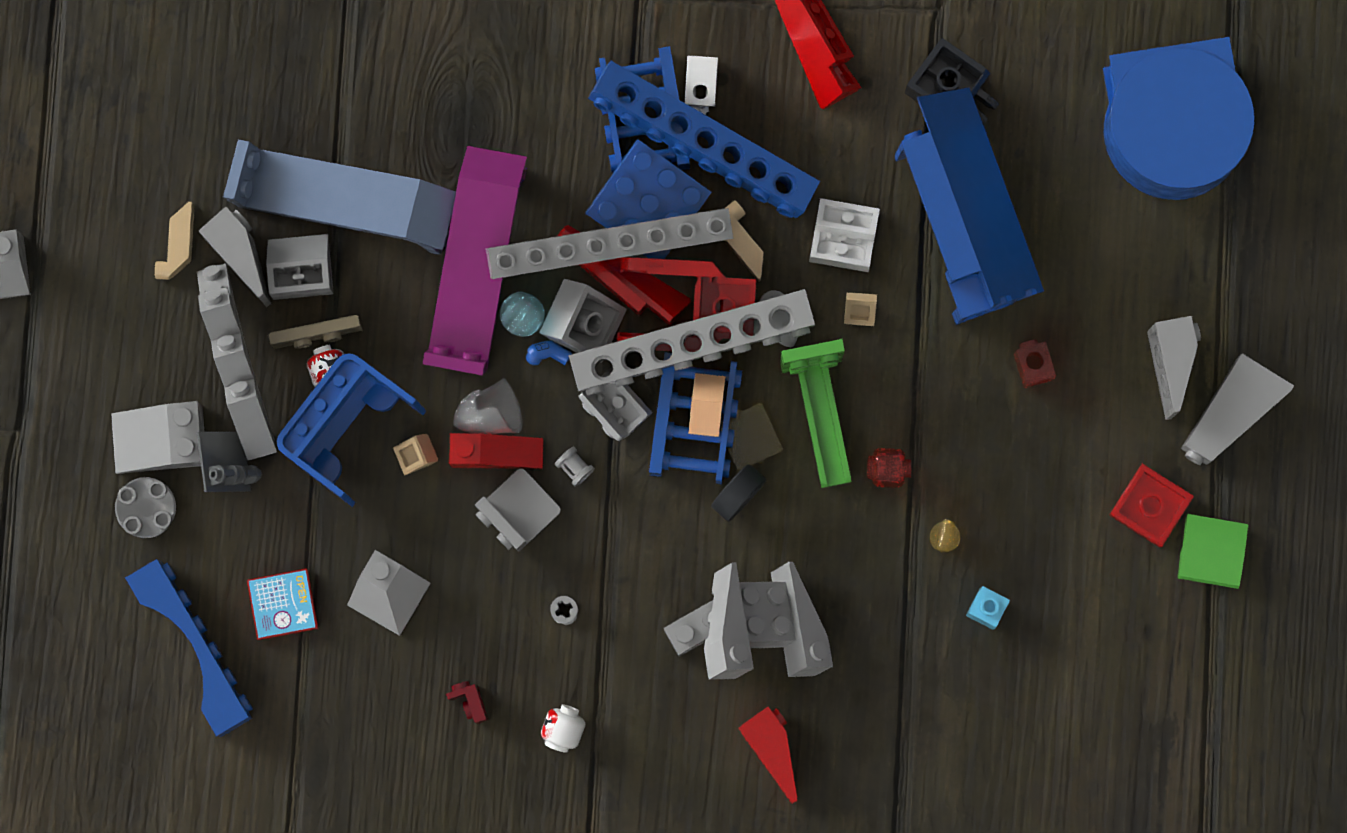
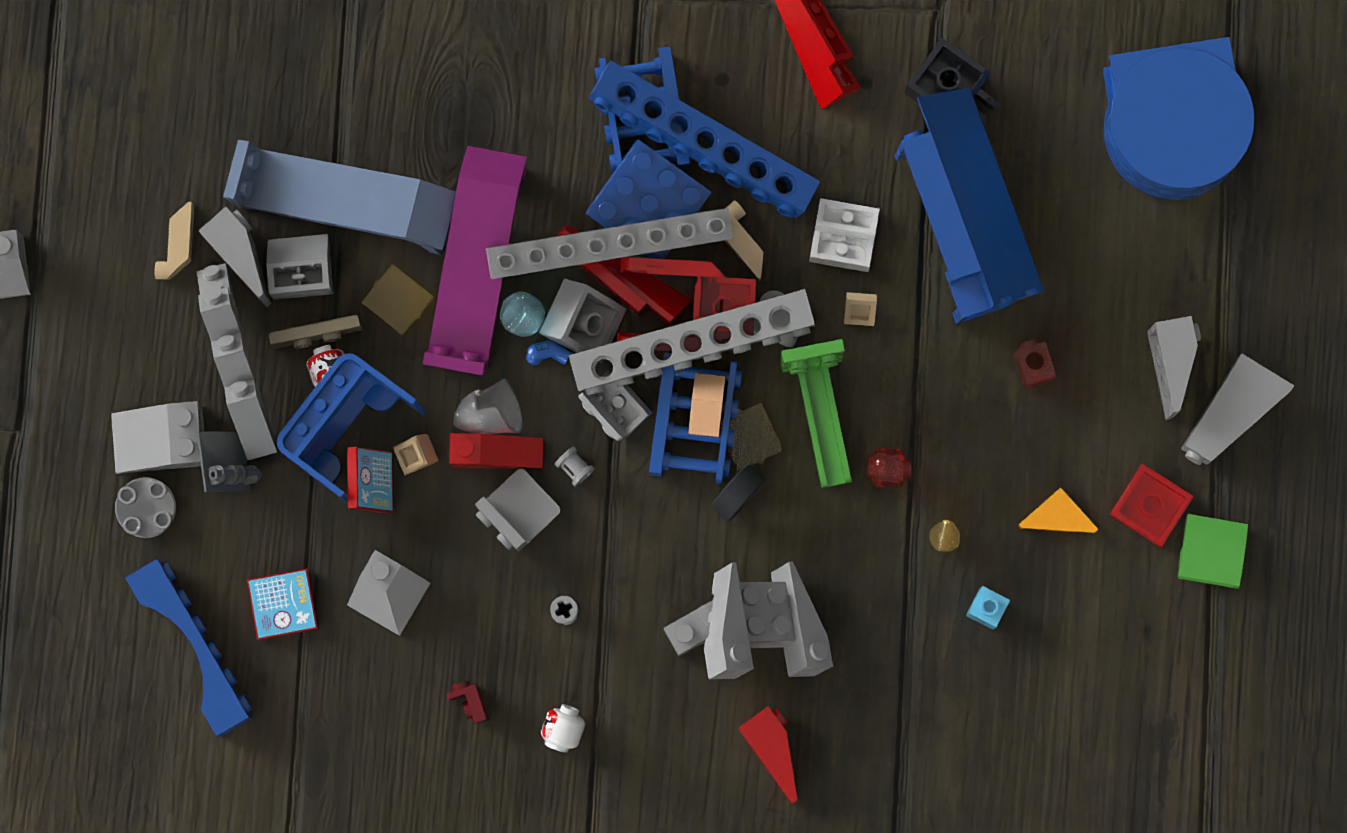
(370, 480): none -> tile
(397, 299): none -> clear yellow piece
(701, 72): white torso -> none
(1059, 514): none -> light orange tile

